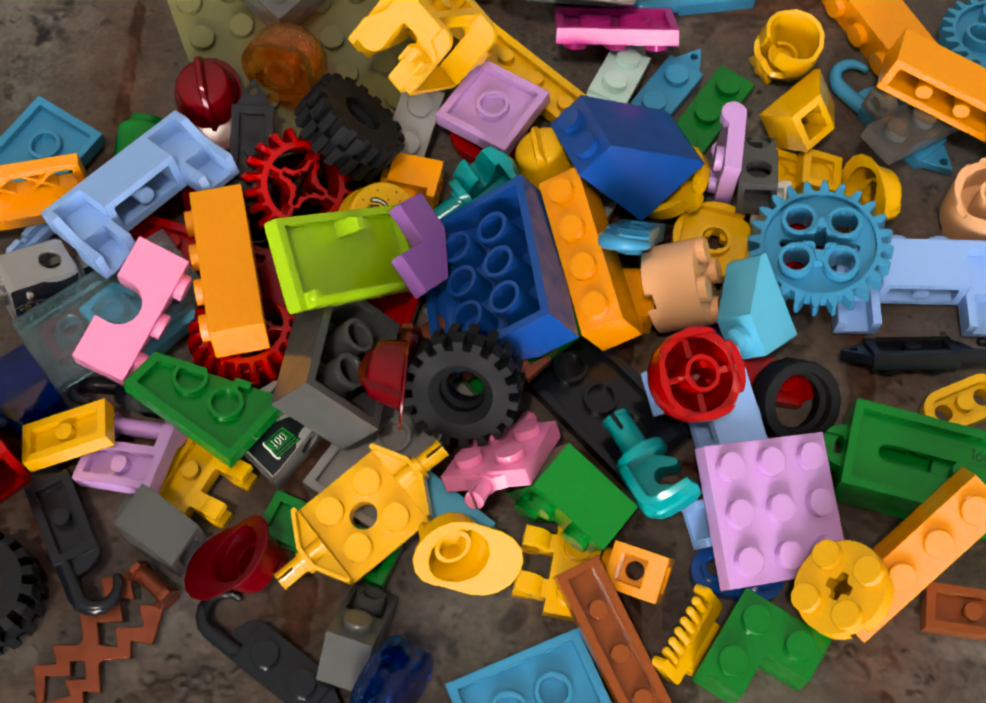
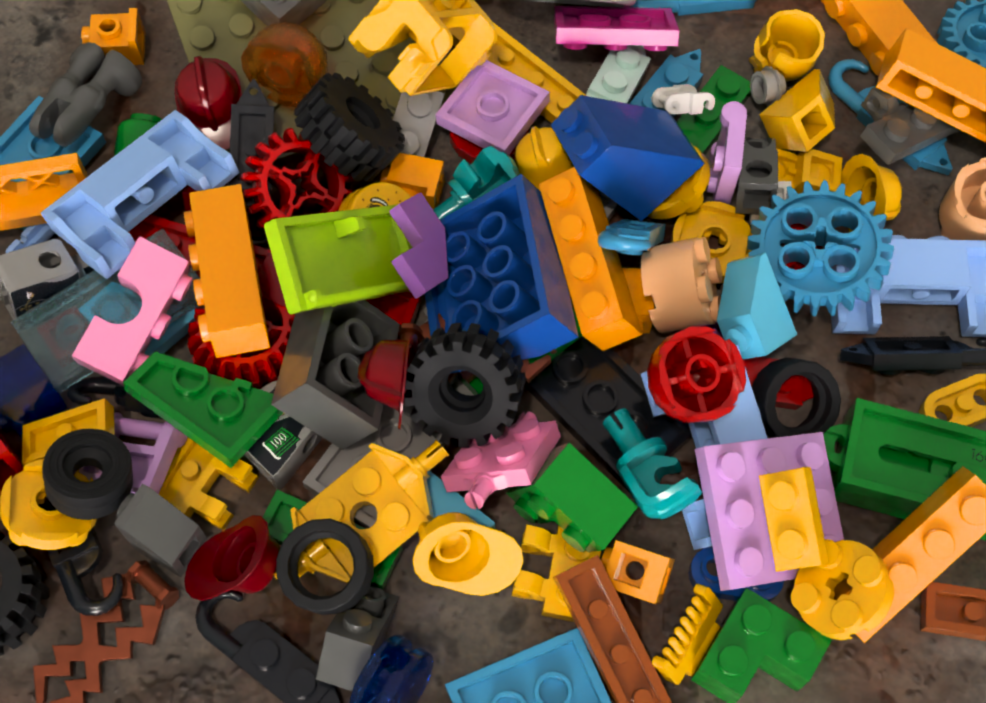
(33, 525): none -> yellow plate
(71, 104): none -> dark grey piece
(82, 449): none -> black tyre
(118, 32): none -> light orange brick
(288, 566): none -> black tyre
(682, 99): none -> white piece
(767, 86): none -> light grey plate
(793, 519): none -> yellow plate

